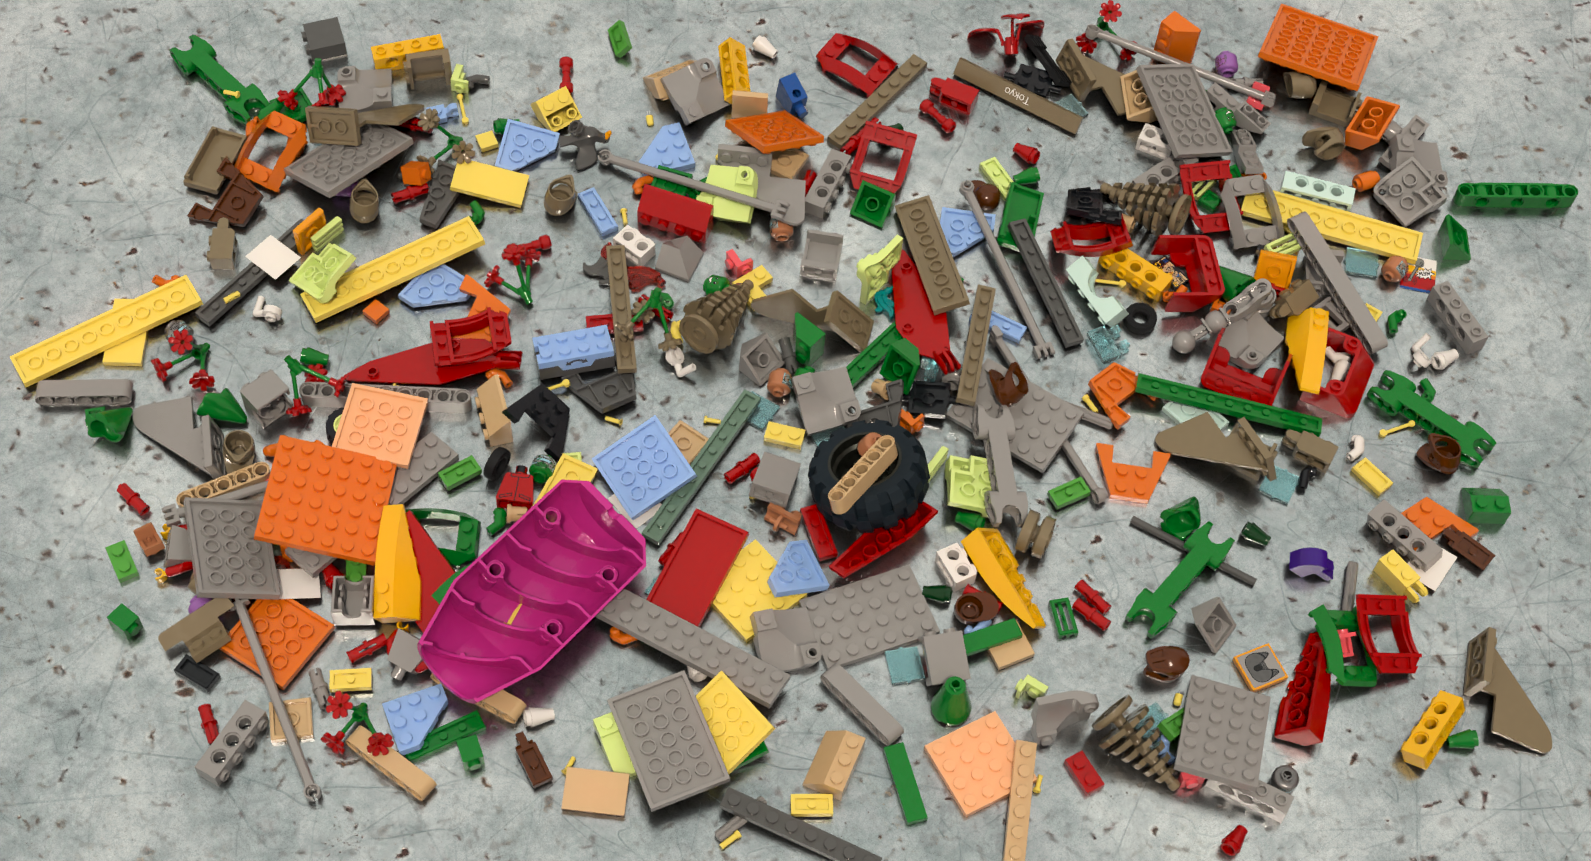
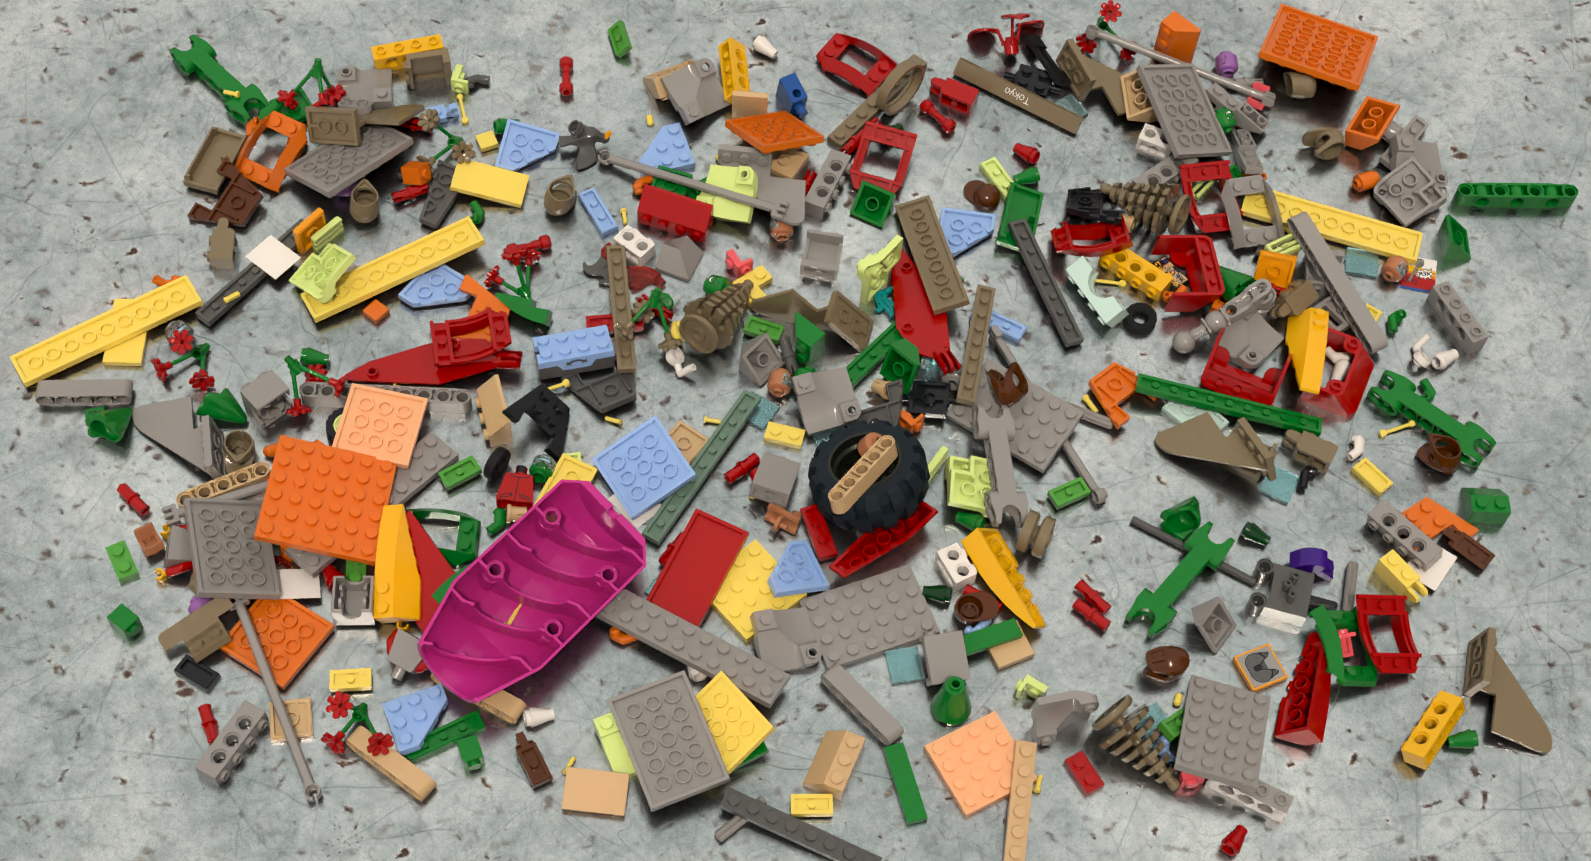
(270, 312): white plate -> none
(320, 687): light grey pin -> none
(324, 39): dark grey piece -> none
(354, 654): red pin -> none
(362, 105): none -> light grey plate
(504, 378): orange arm -> none
(526, 308): none -> green slope
(556, 110): light yellow slope -> none
(736, 835): light yellow piece -> none
(757, 326): none -> bright green plate
(908, 92): none -> dark tan piece
(1040, 346): light grey hinge -> none
(1066, 632): green tile -> none
(1104, 345): clear light blue plate -> none
(1130, 481): orange wing -> none
(1209, 201): green tile -> none
(1284, 778): flat silver head -> none
(1287, 594): none -> dark grey piece
(1318, 190): light aqua brick -> none
(1334, 105): dark tan panel -> none

